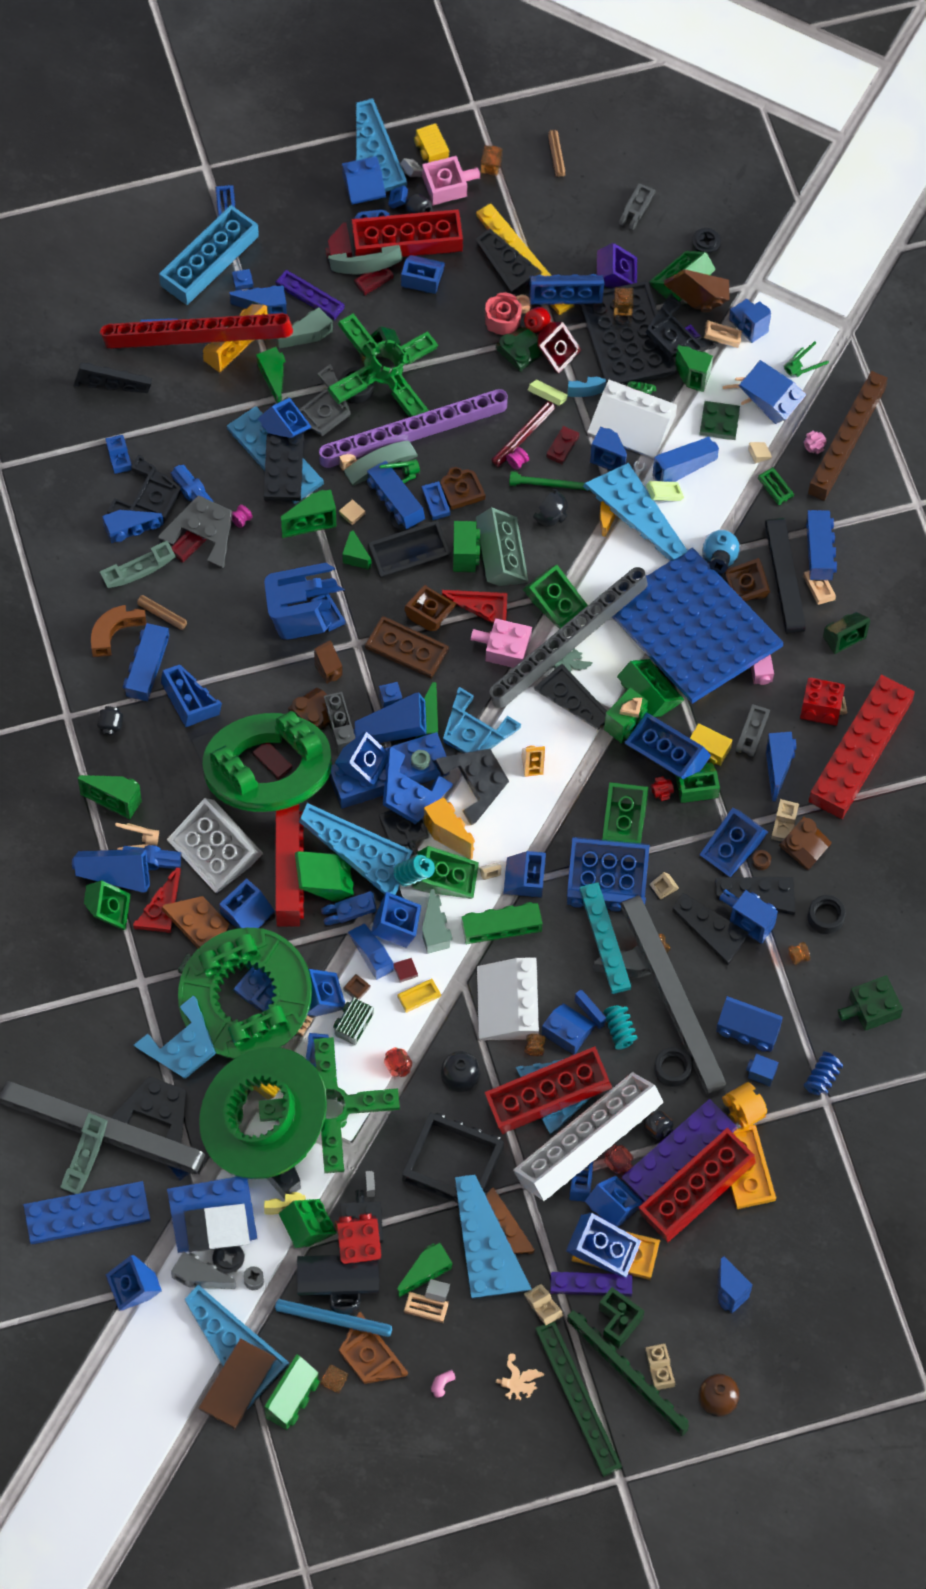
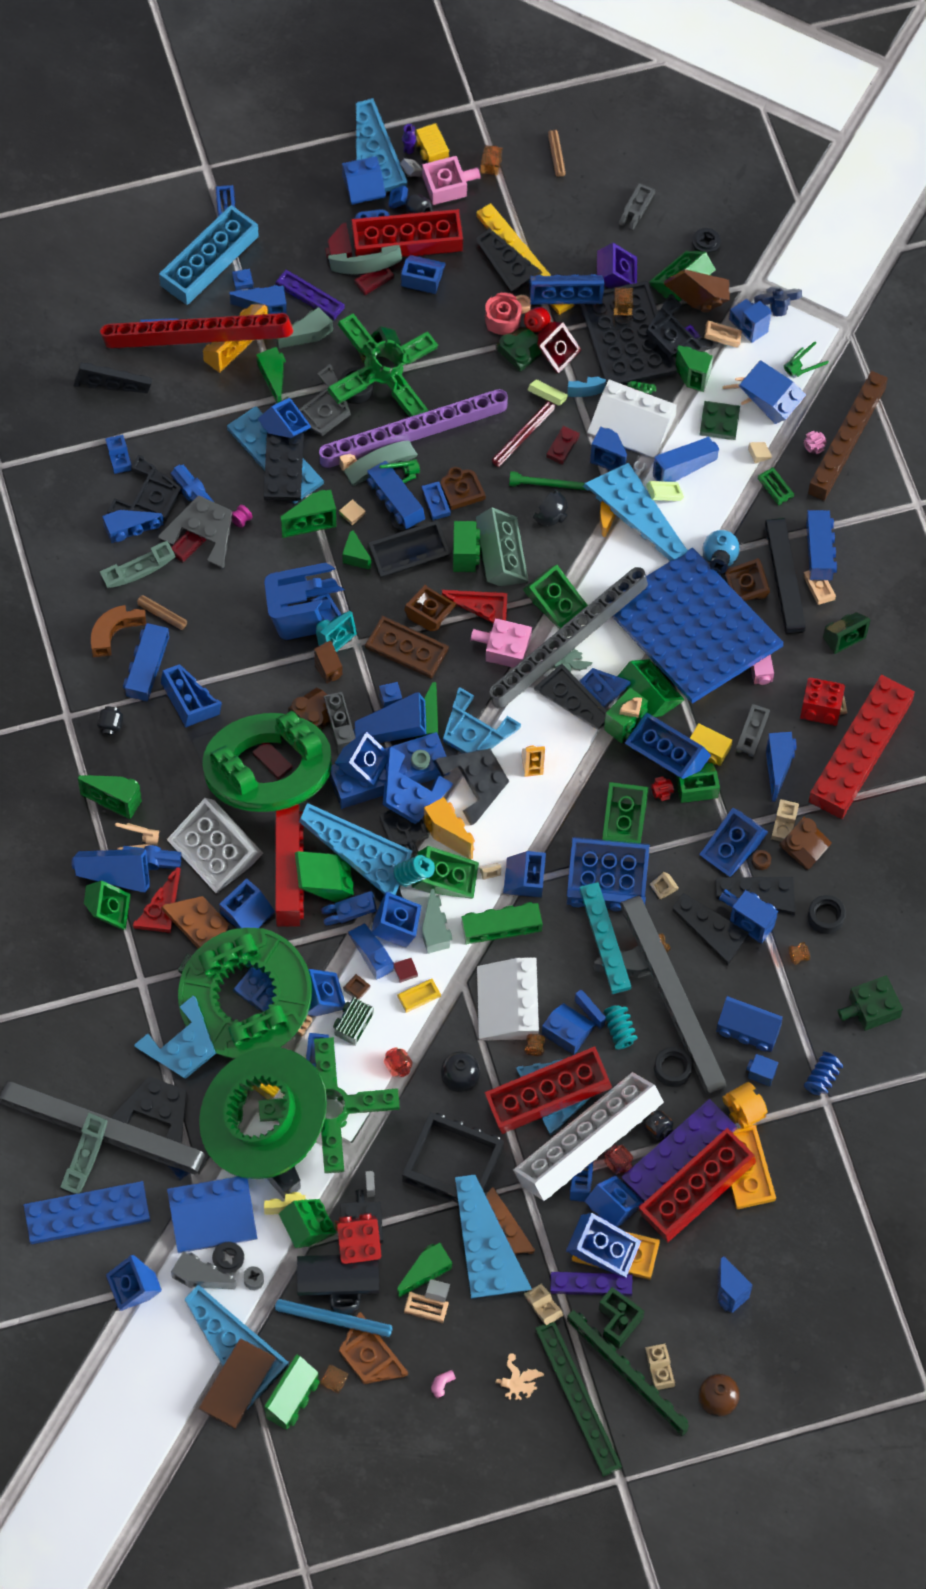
(216, 1227): slope -> none
(338, 630): none -> teal slope
(409, 138): none -> dark purple pin
(517, 458): dark pink wheel -> none
(604, 686): none -> blue wing
(778, 299): none -> dark blue plant

